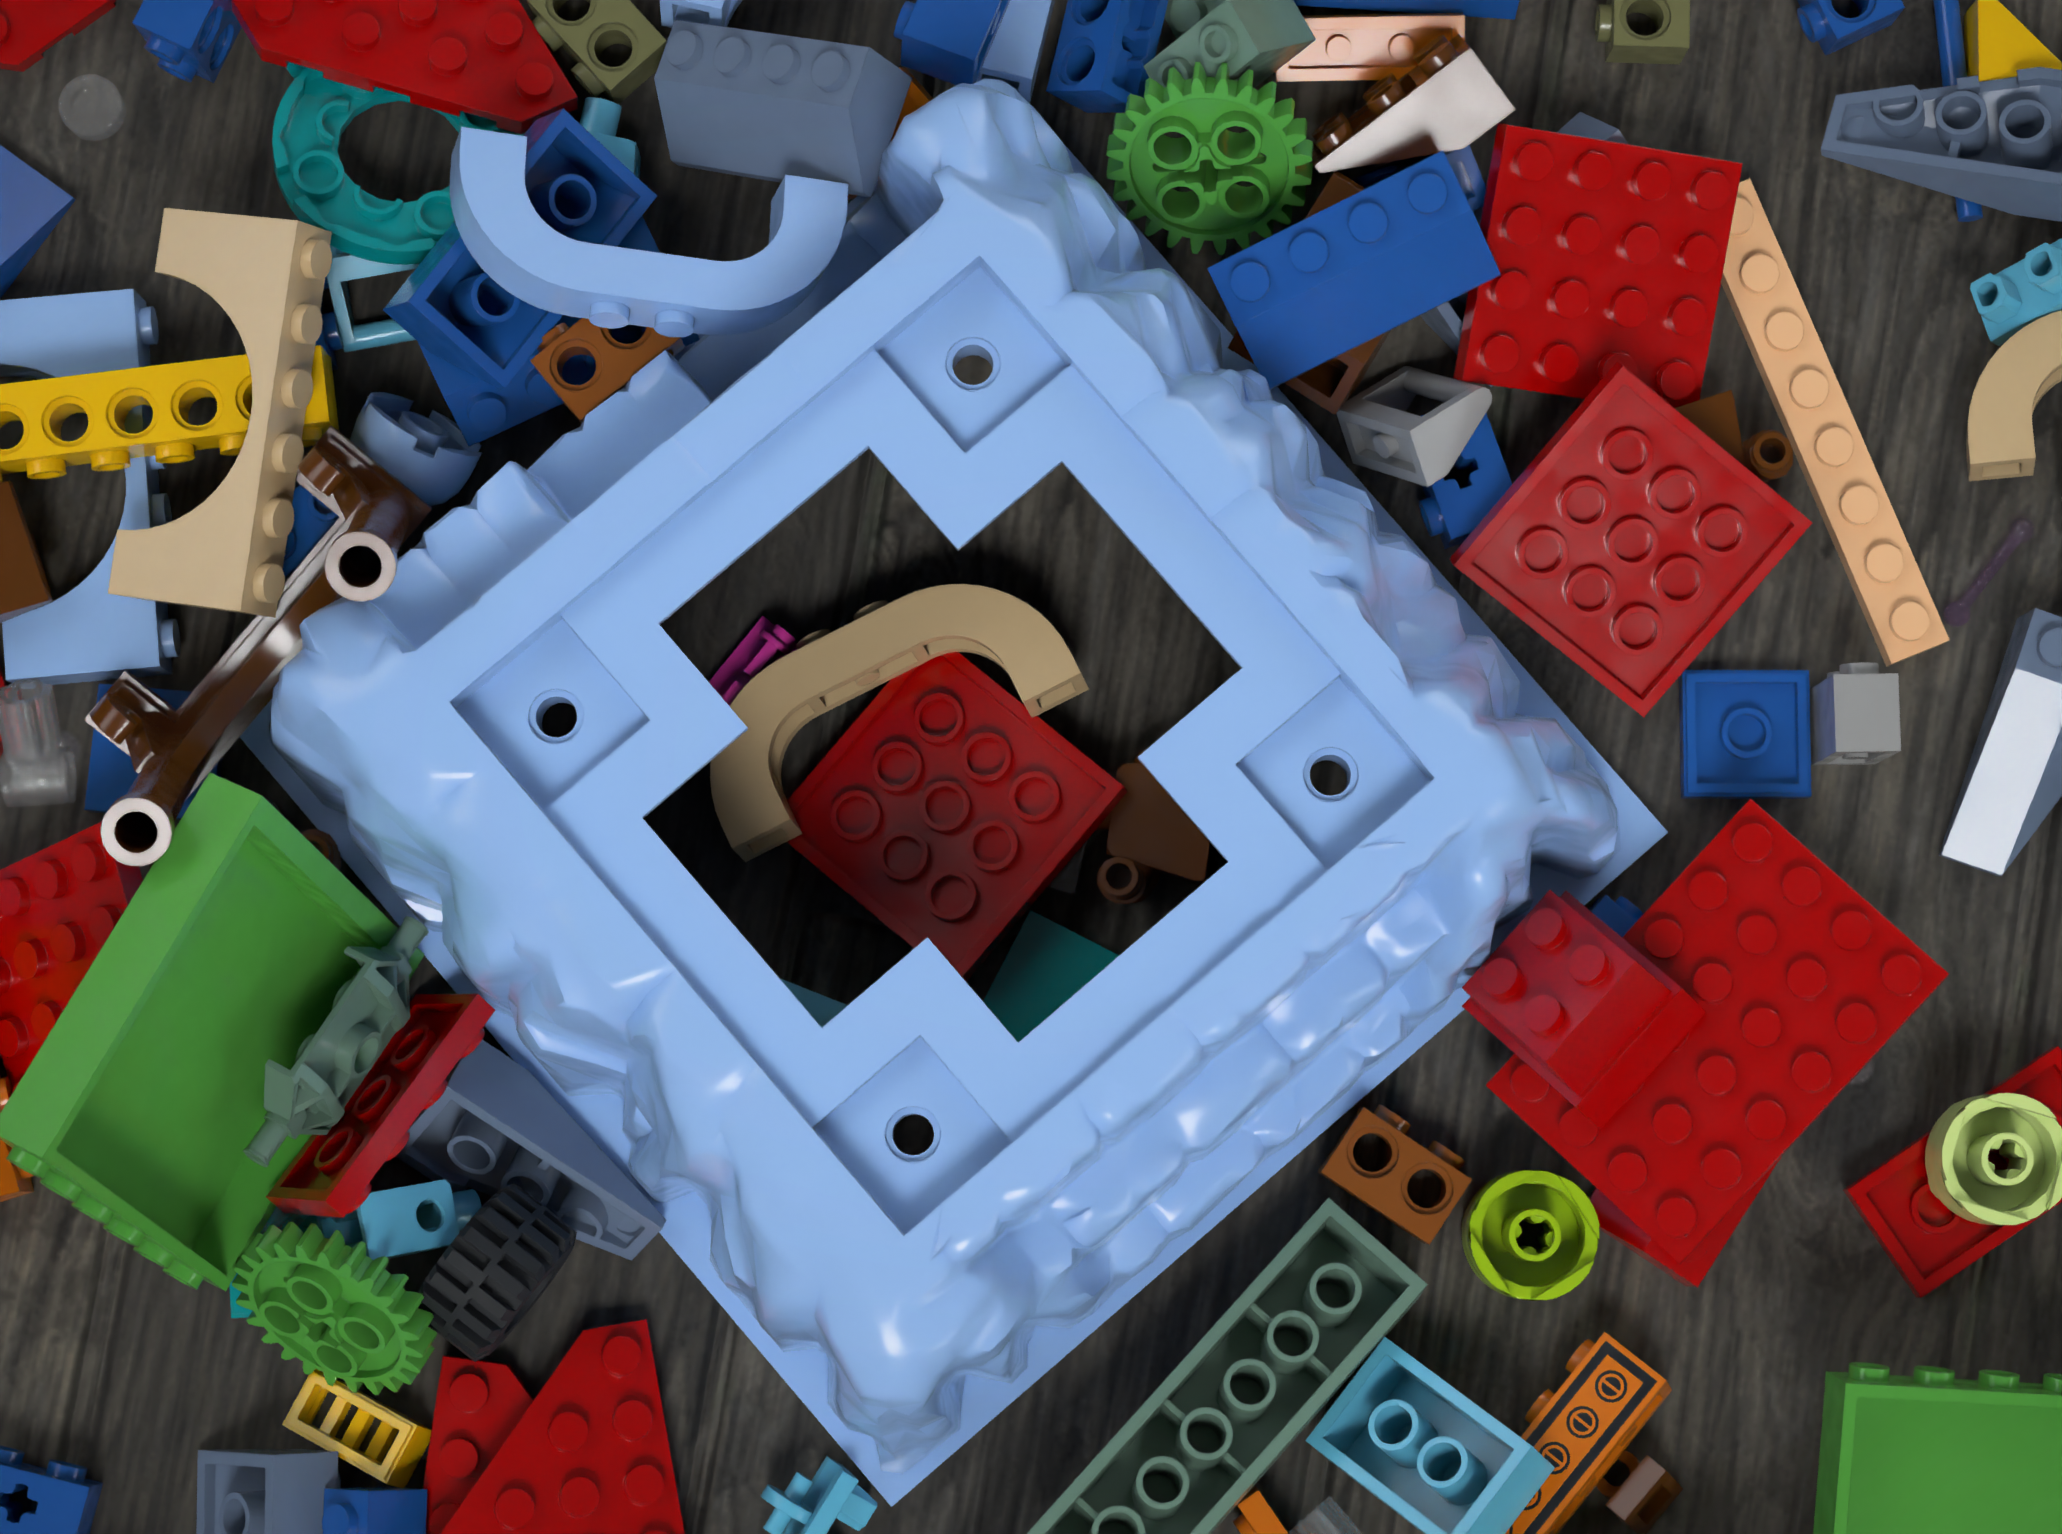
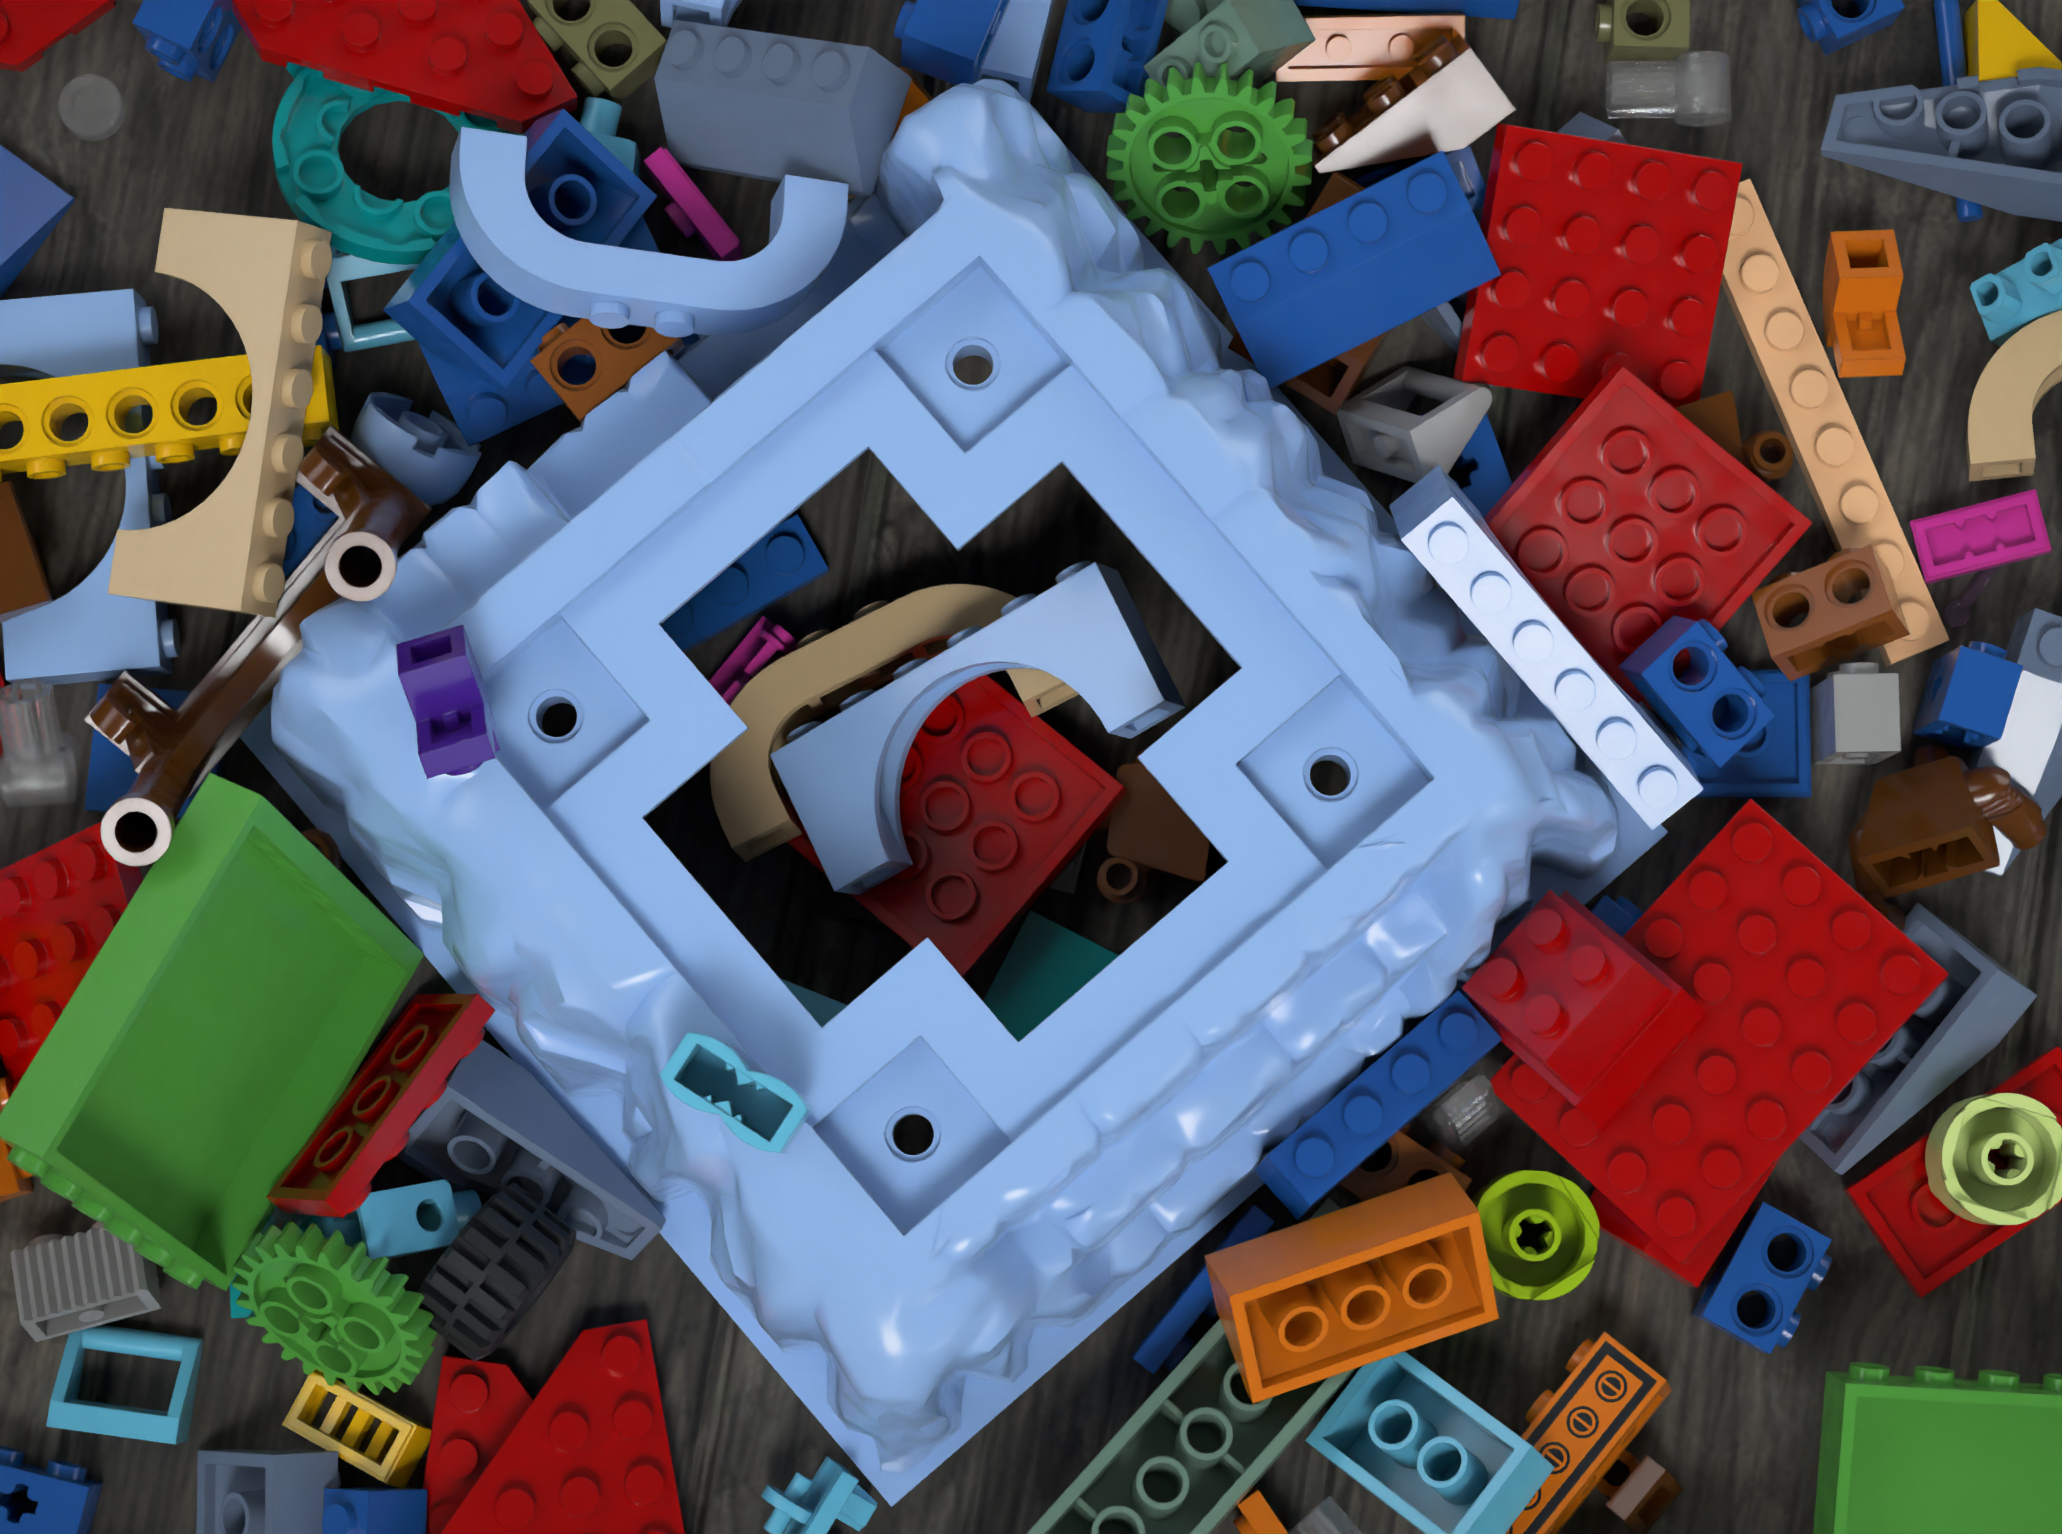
(81, 1282): none -> light grey brick
(118, 1420): none -> medium azure tile
(344, 1048): sand green plate -> none
(447, 702): none -> dark purple brick
(690, 209): none -> dark pink plate
(720, 1082): none -> medium azure brick
(760, 577): none -> blue plate
(851, 767): none -> light blue arch
(1168, 1339): none -> blue plate
(1353, 1286): none -> orange slope
(1377, 1105): none -> blue brick
(1463, 1113): none -> clear slope
(1501, 602): none -> light blue arch
(1688, 701): none -> blue brick
(1689, 88): none -> clear piece
(1748, 1268): none -> blue brick
(1833, 626): none -> dark orange brick
(1861, 303): none -> orange brick
(1929, 1051): none -> sand blue wedge
(1936, 827): none -> reddish brown torso
(1968, 697): none -> blue brick
(1980, 536): none -> dark pink plate

